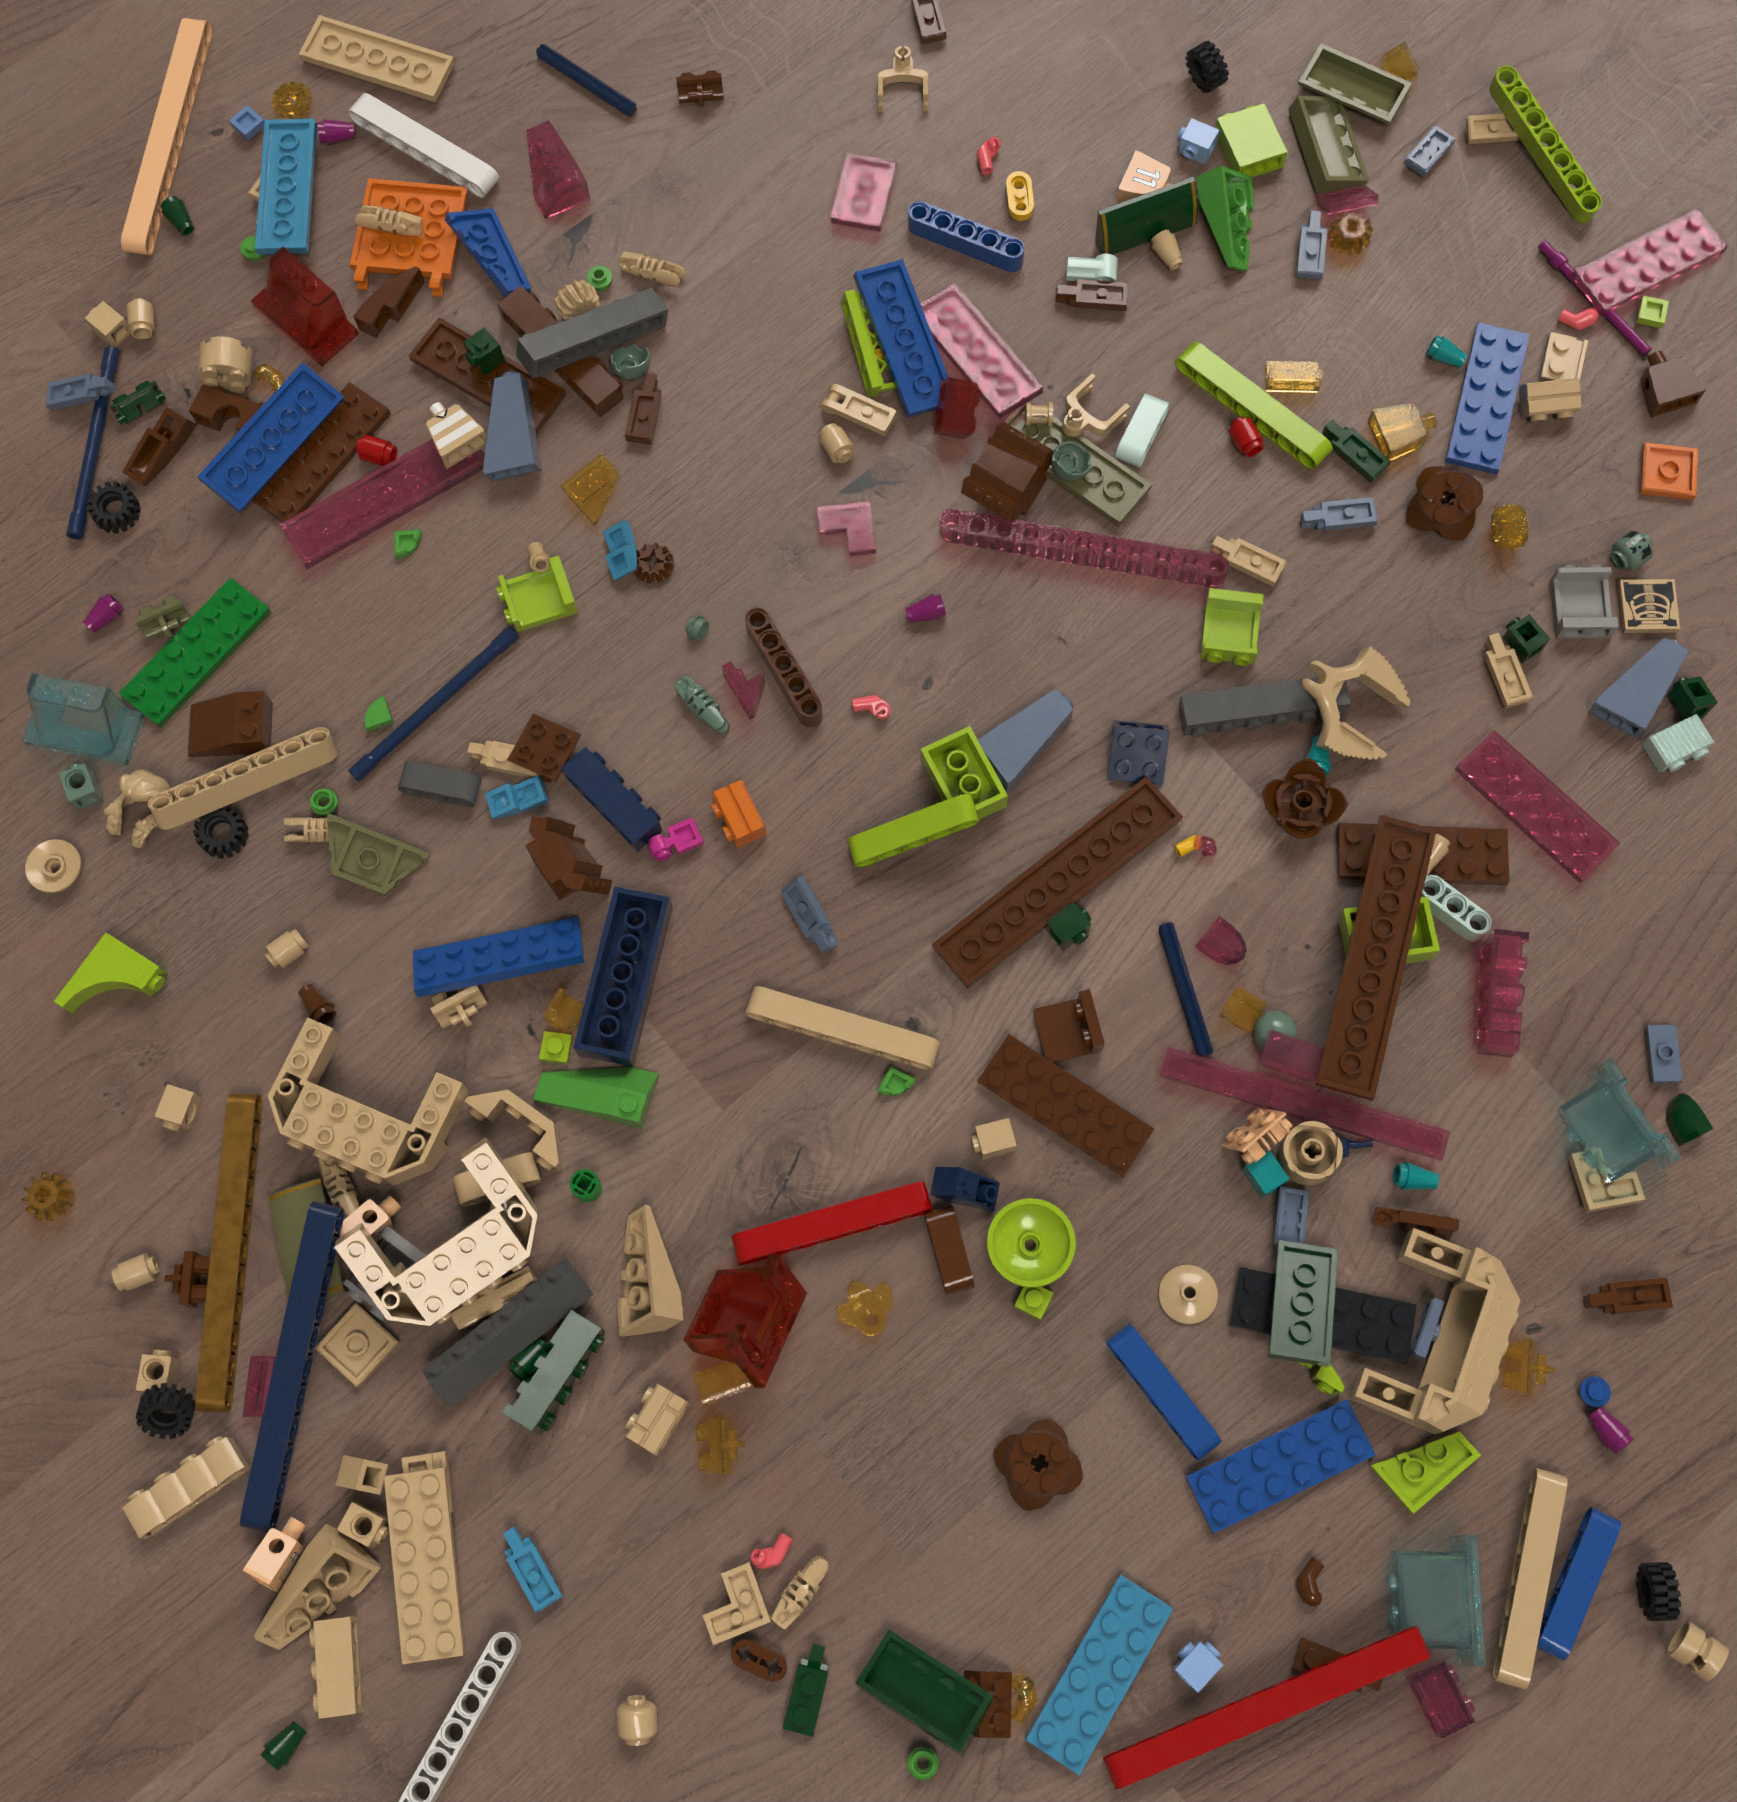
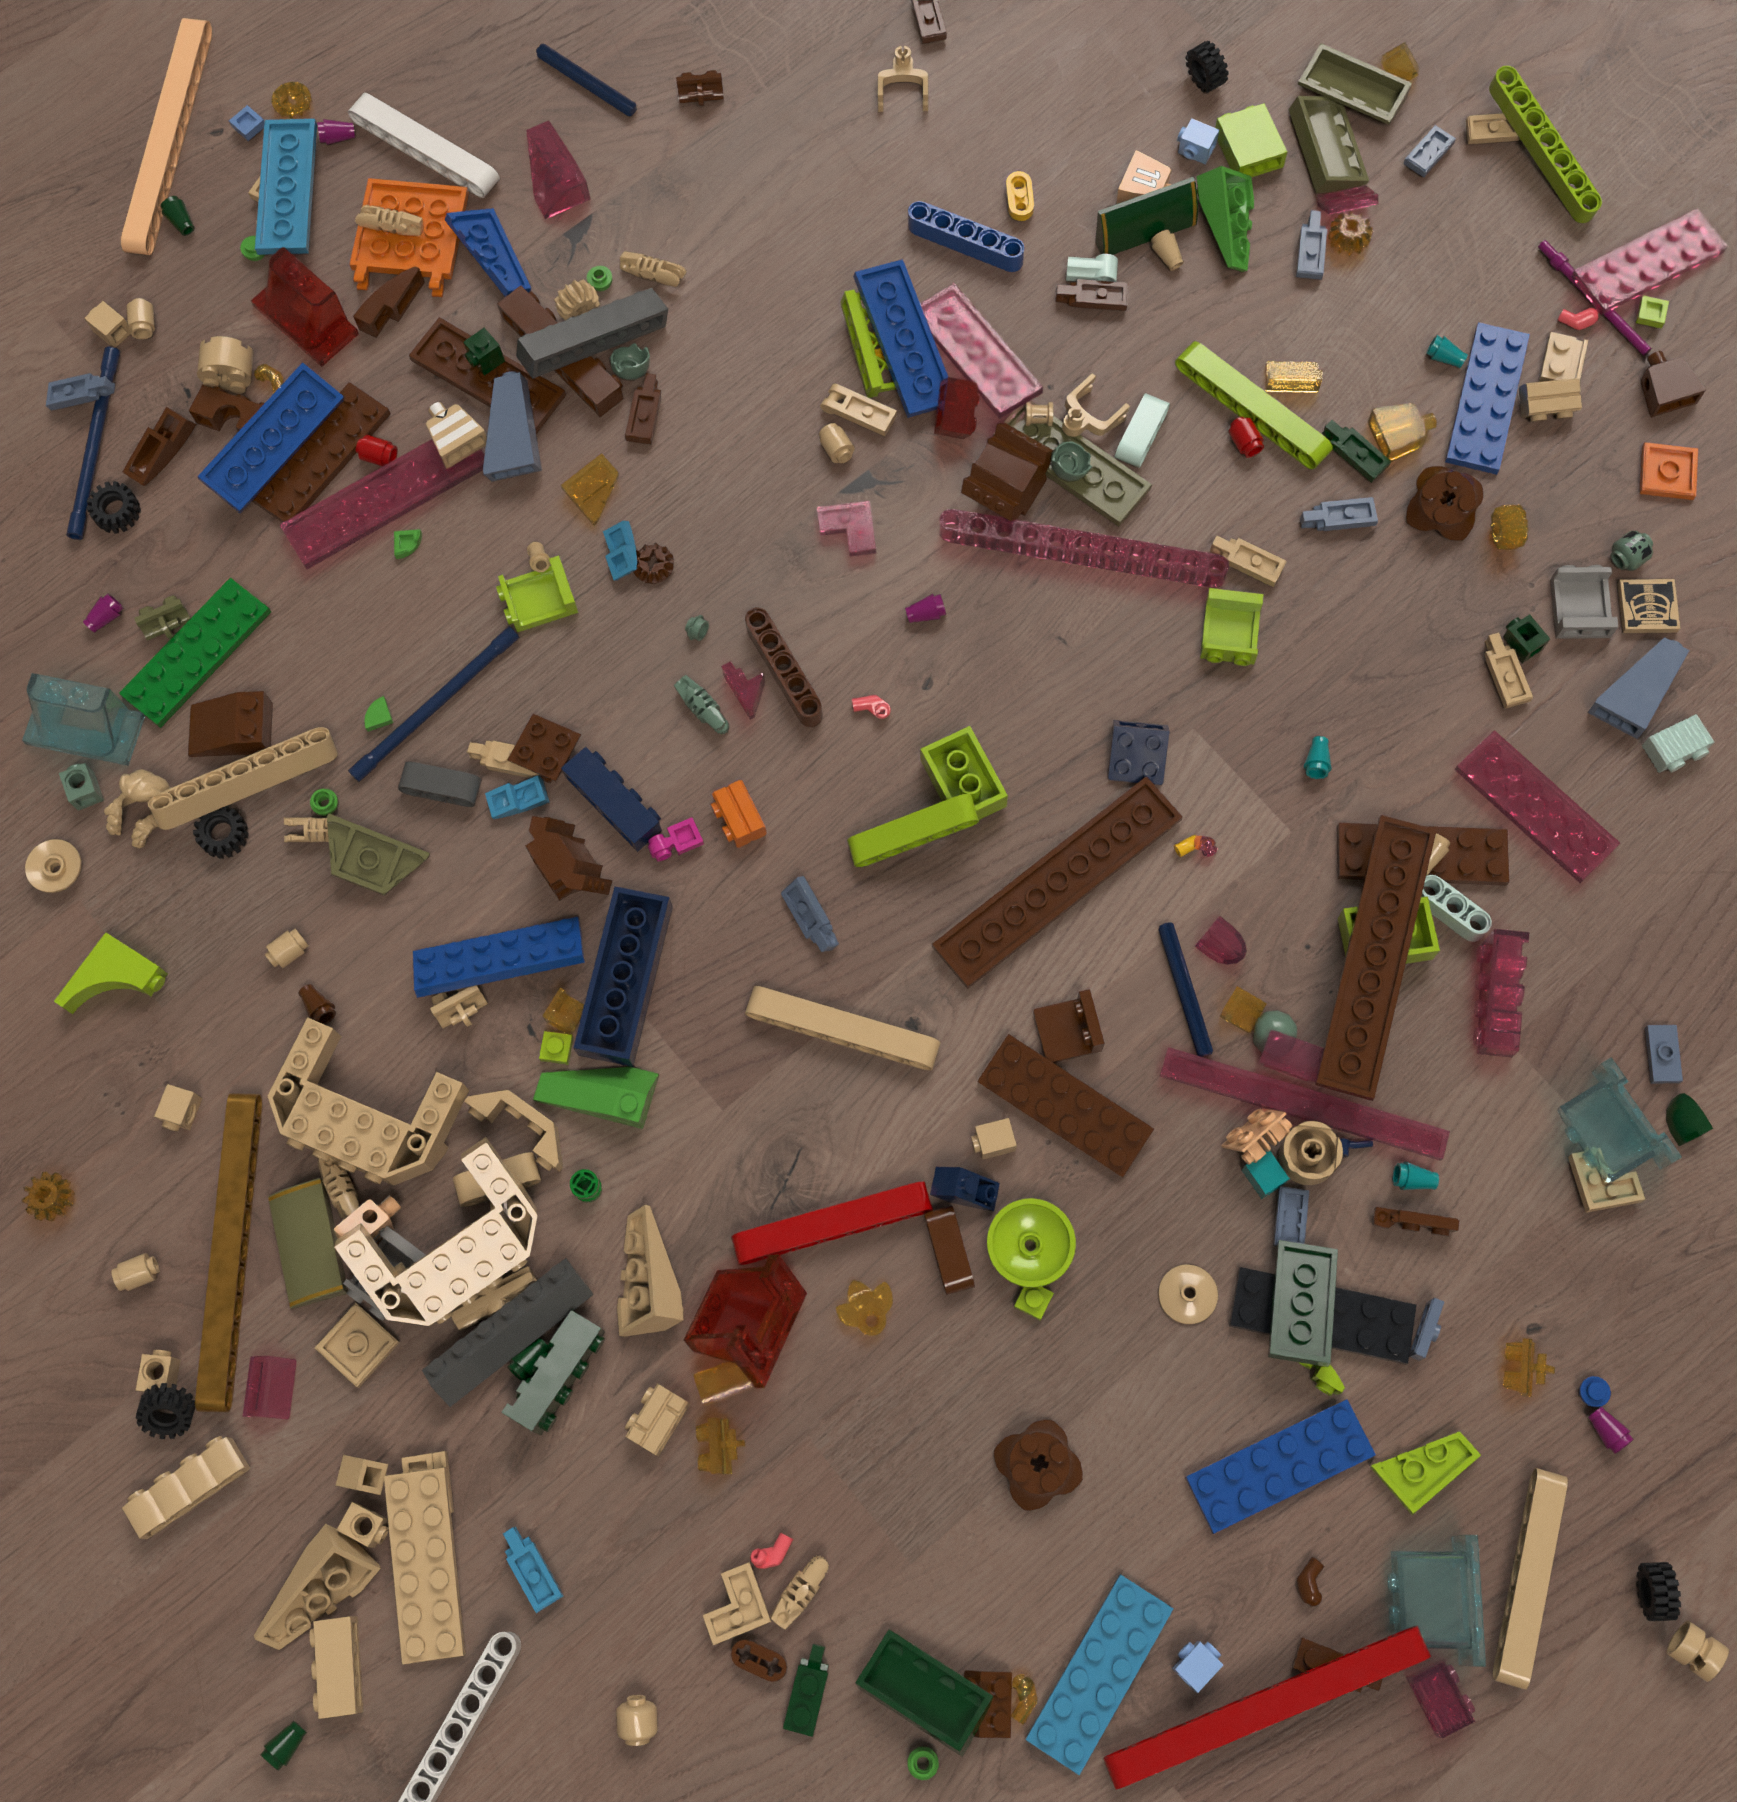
(127, 405): dark green hinge -> none
(187, 1279): reddish brown hips -> none
(268, 1565): light nougat torso -> none
(292, 1367): dark blue beam -> none
(377, 58): tan plate -> none
(863, 192): clear pink plate -> none
(895, 1083): bright green tile -> none
(986, 154): coral arm -> none
(1024, 737): sand blue slope -> none
(1069, 926): dark green brick -> none
(1163, 1392): blue beam -> none
(1252, 707): dark grey brick -> none
(1307, 783): reddish brown brick -> none
(1373, 672): tan piece -> none
(1469, 1345): tan wedge -> none
(1577, 1582): blue beam -> none
(1631, 1296): reddish brown hinge -> none
(1692, 697): dark green brick -> none

